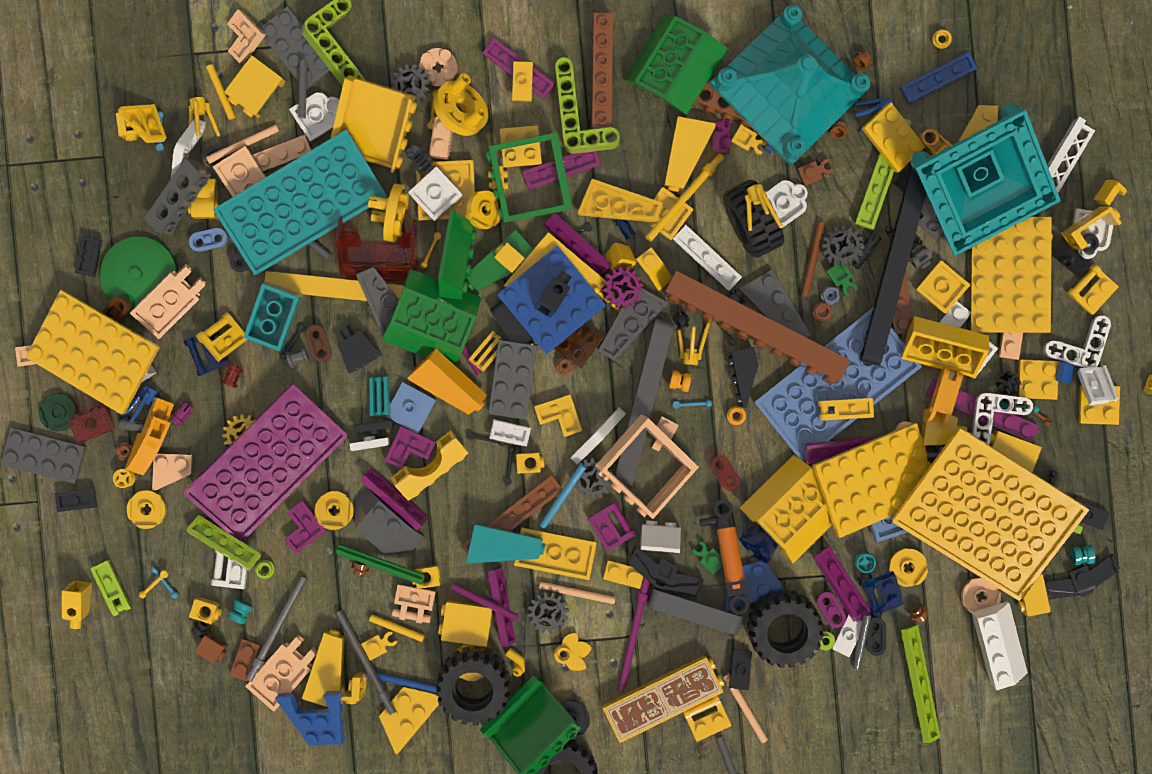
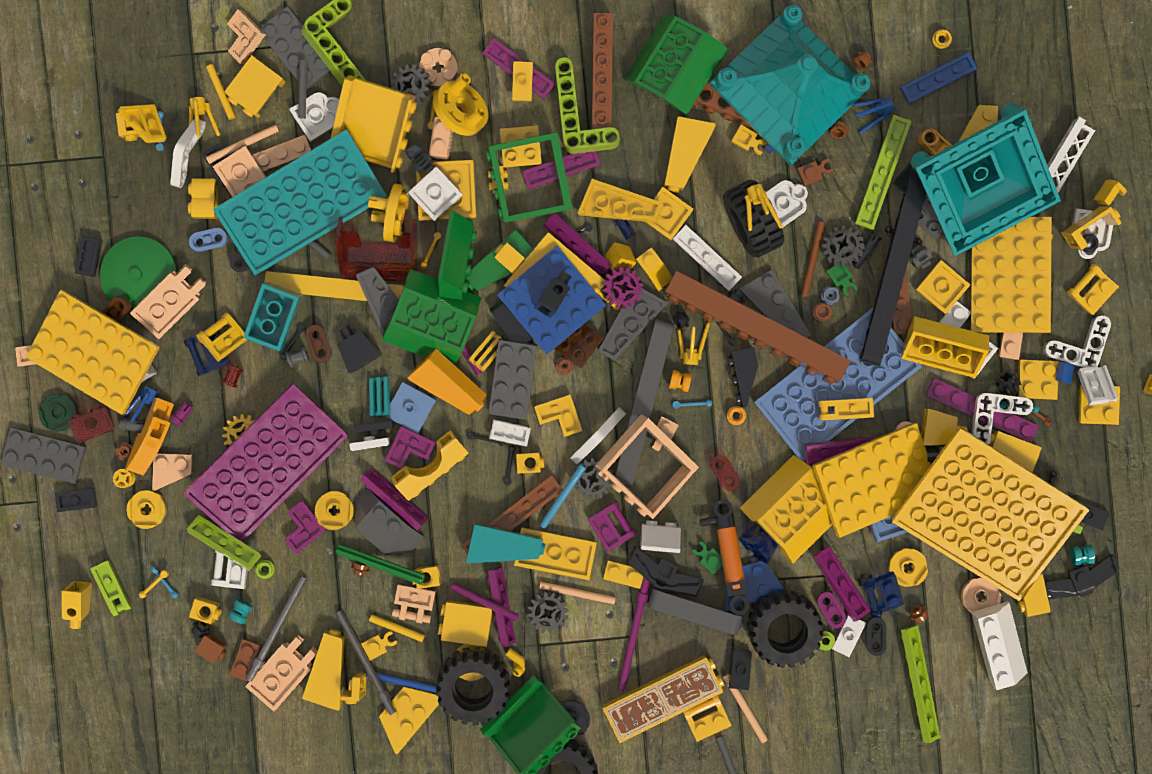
(177, 196): dark grey brick -> none
(316, 725): blue wing -> none
(474, 210): yellow plate -> none
(575, 652): yellow plate -> none
(708, 170): yellow bar -> none
(721, 138): magenta plate -> none
(861, 641): dark grey bar -> none
(867, 564): teal wheel -> none
(893, 137): yellow plate -> none
(944, 396): light orange piece -> none
(1070, 258): black plate -> none

